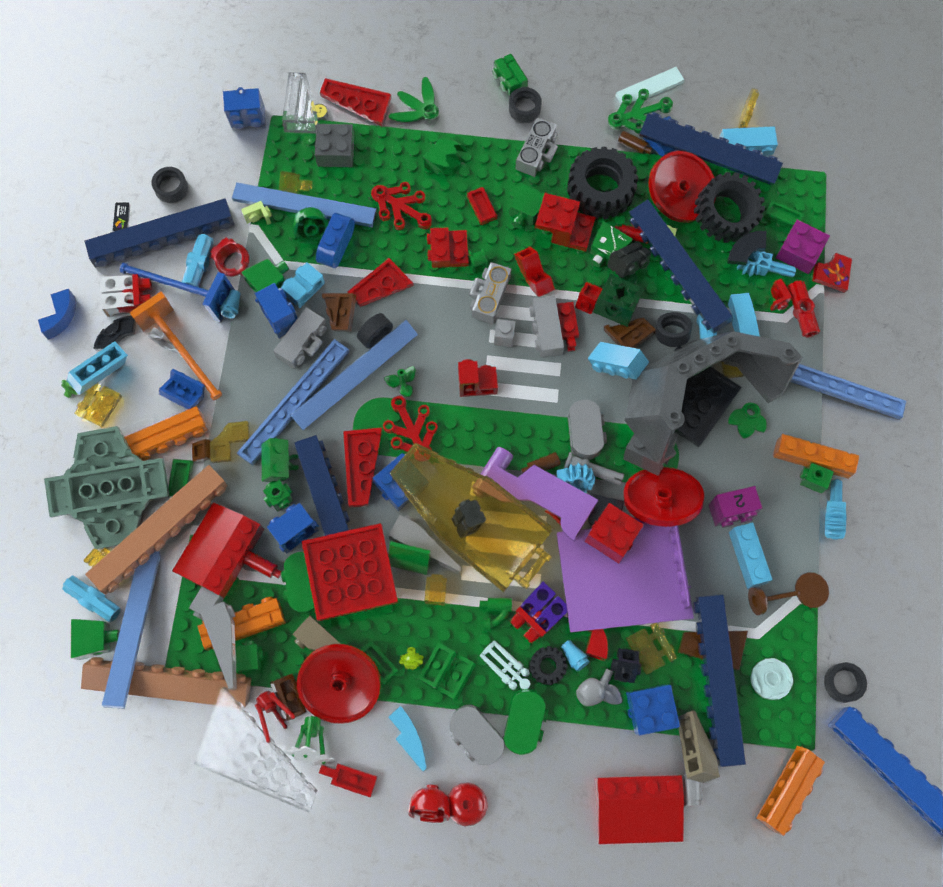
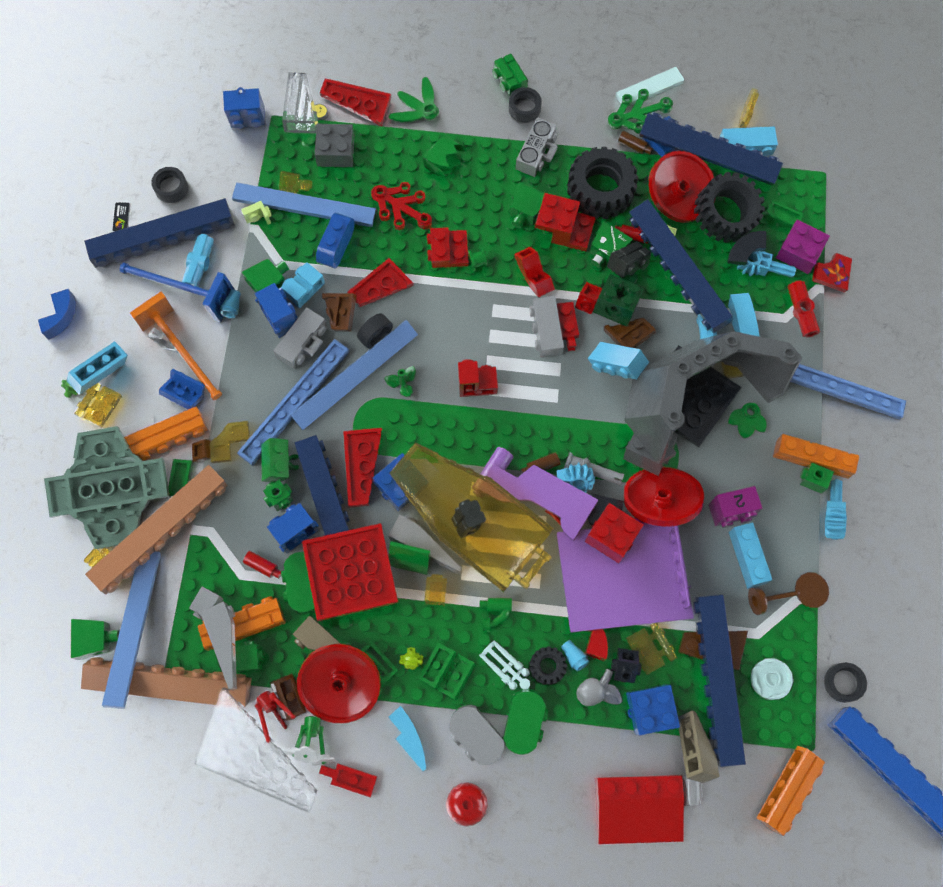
(91, 598): medium azure piece -> none
(115, 332): black tile -> none
(123, 293): white hips -> none
(218, 549): red slope -> none
(221, 252): red piece -> none
(309, 225): green cylinder -> none
(411, 431): red plant -> none
(430, 805): red cylinder -> none
(482, 206): red tile -> none
(494, 286): light grey piece -> none
(504, 333): light grey brick -> none
(535, 617): dark purple hips -> none
(586, 429): light grey brick -> none
(673, 319): black tyre -> none
(781, 294): red bracket -> none

